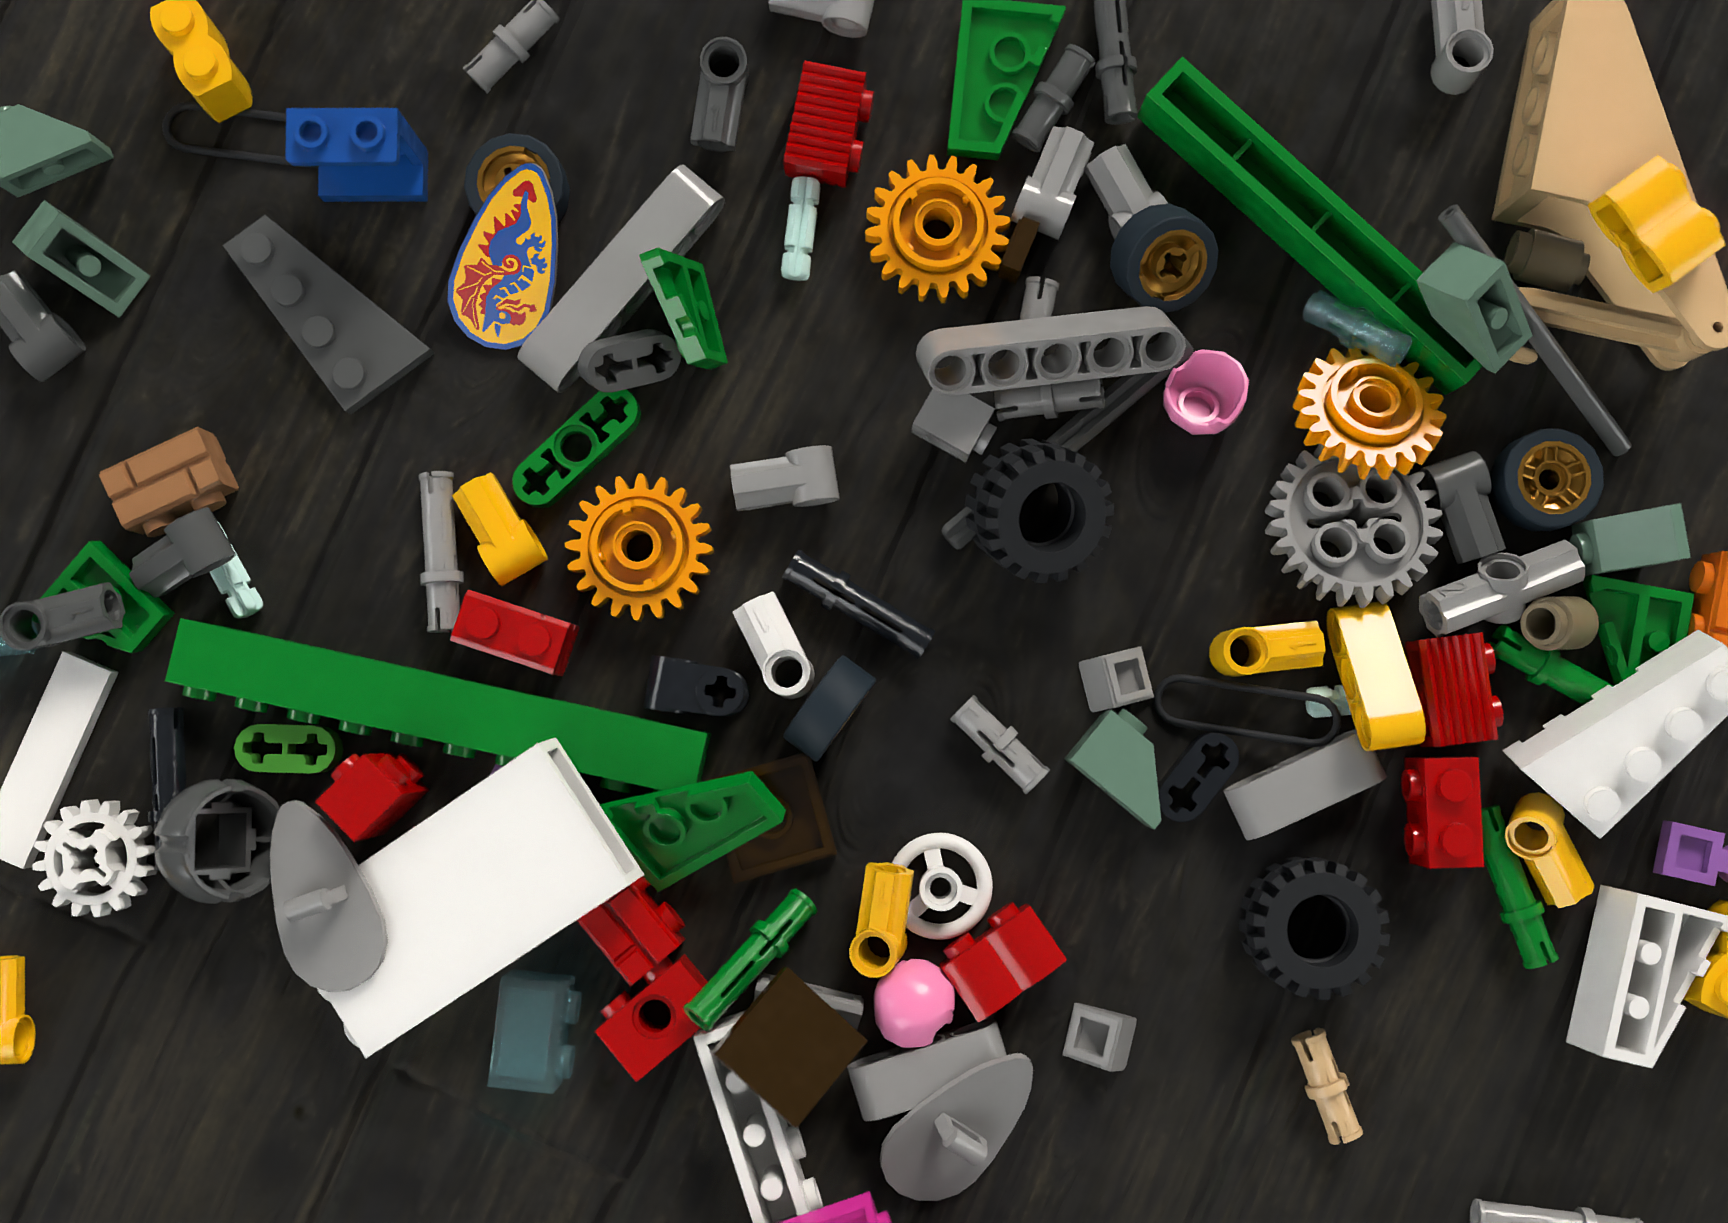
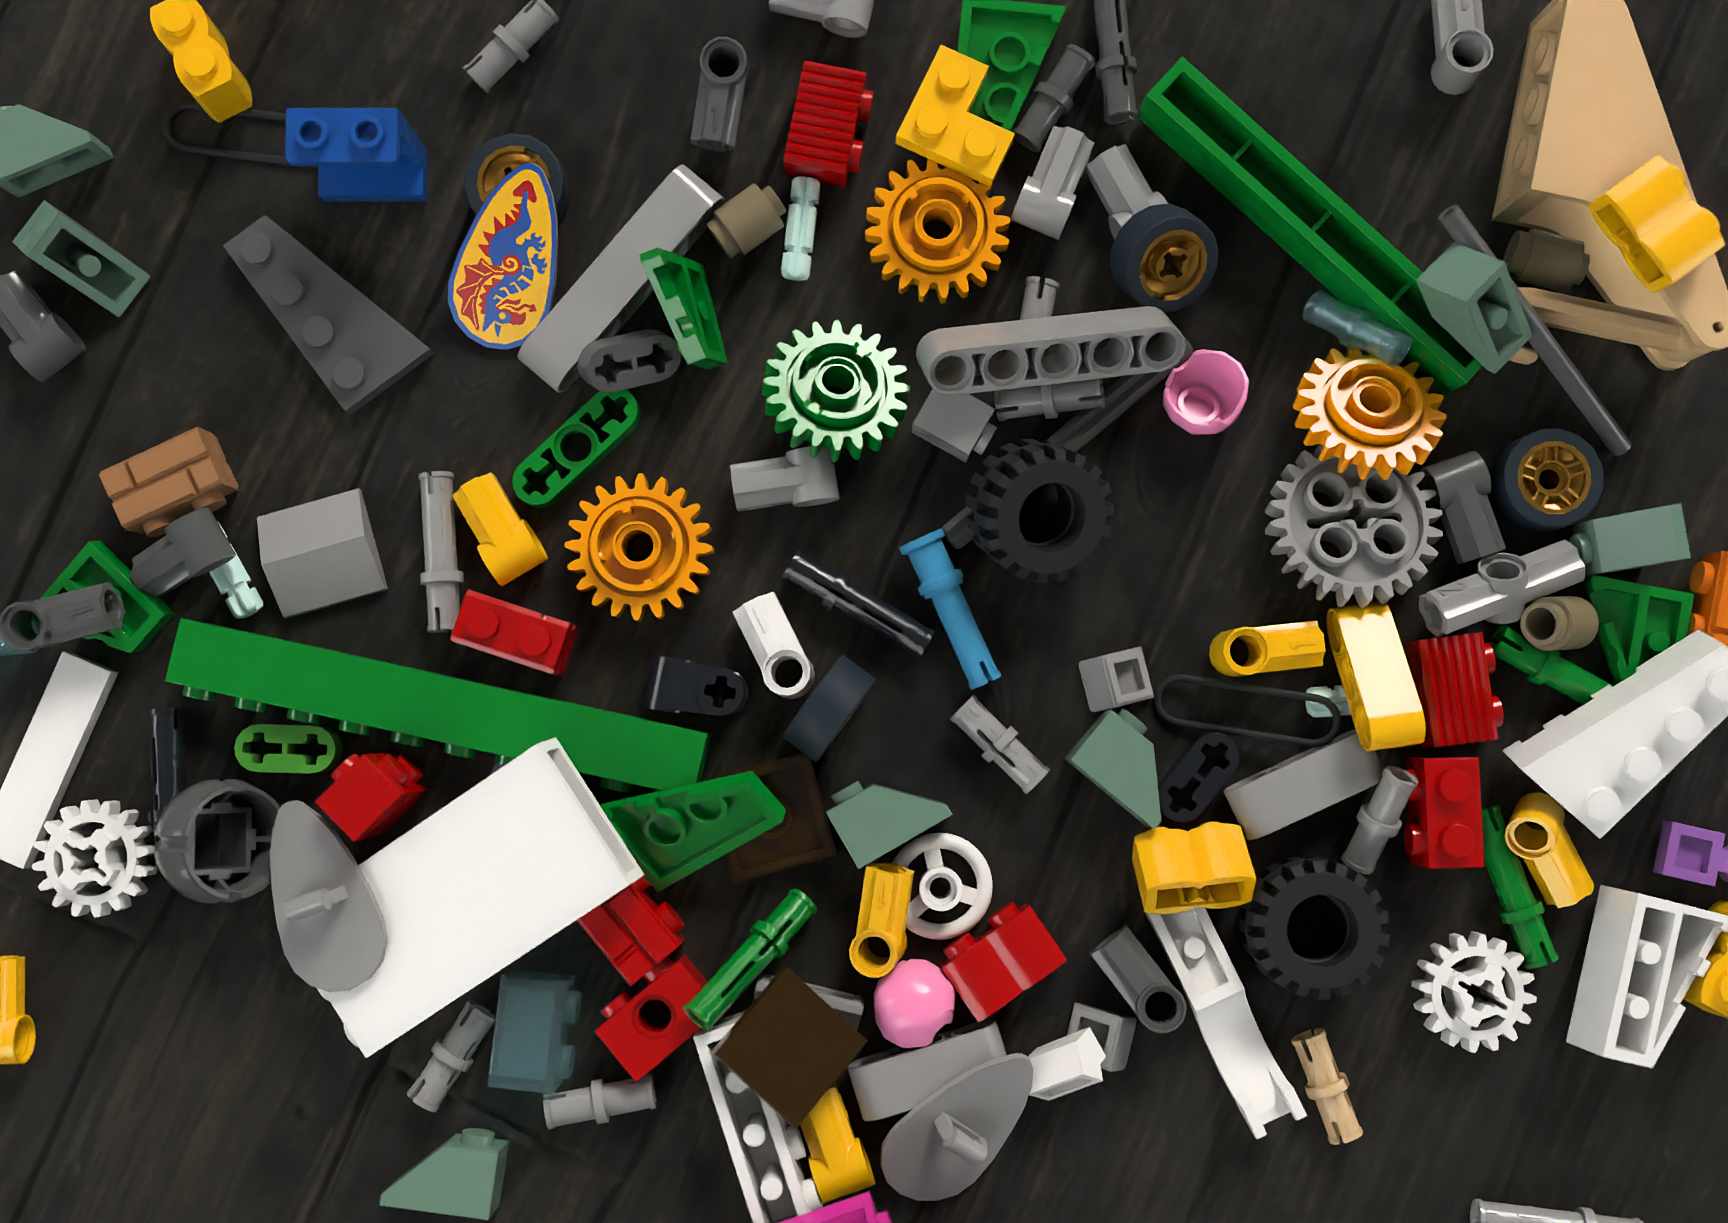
(320, 553): none -> light grey slope
(451, 1056): none -> light grey pin
(456, 1178): none -> sand green slope
(599, 1101): none -> light grey pin
(747, 220): none -> dark tan brick
(836, 1157): none -> yellow piece
(837, 421): none -> gear
(881, 819): none -> sand green slope
(941, 124): none -> yellow plate
(941, 585): none -> dark azure pin
(1018, 249): dark brown tile -> none
(1066, 1065): none -> white piece
(1138, 977): none -> dark grey piece
(1193, 868): none -> yellow brick
(1225, 1017): none -> white piece
(1379, 819): none -> light grey pin
(1462, 1013): none -> white gear

